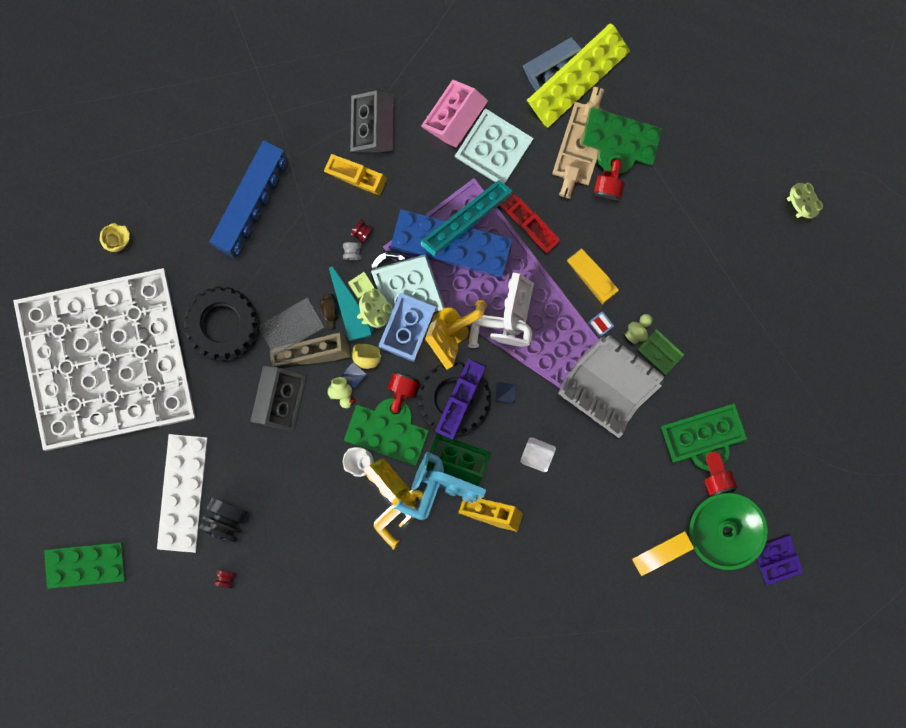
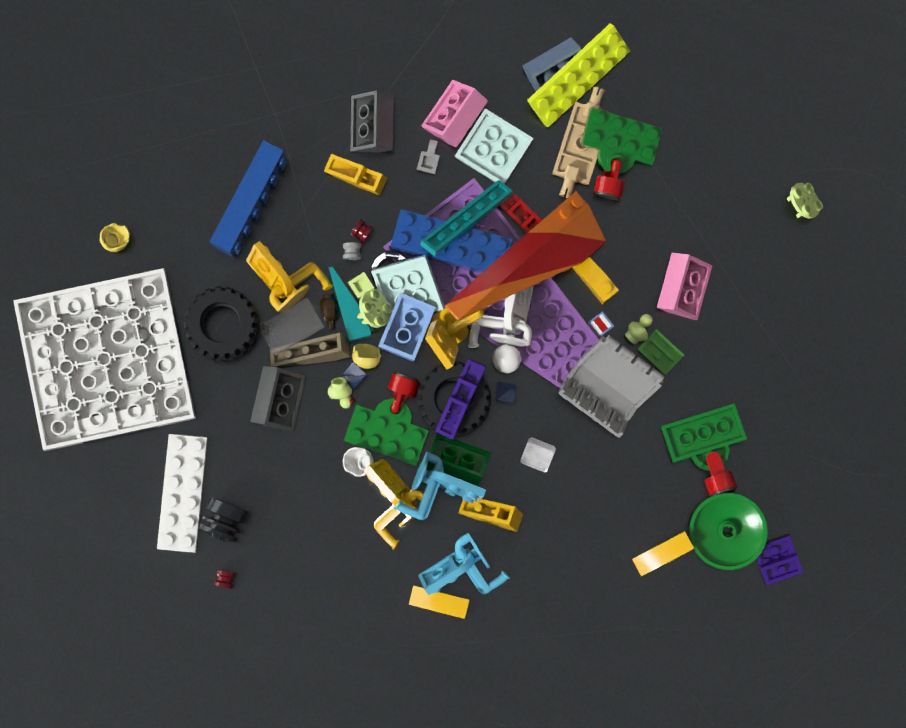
(84, 565): green plate -> none
(279, 282): none -> yellow plate
(429, 160): none -> light grey plate
(439, 602): none -> yellow slope
(456, 564): none -> medium azure plate
(506, 358): none -> white hair
(550, 248): none -> wedge
(684, 286): none -> bright pink slope

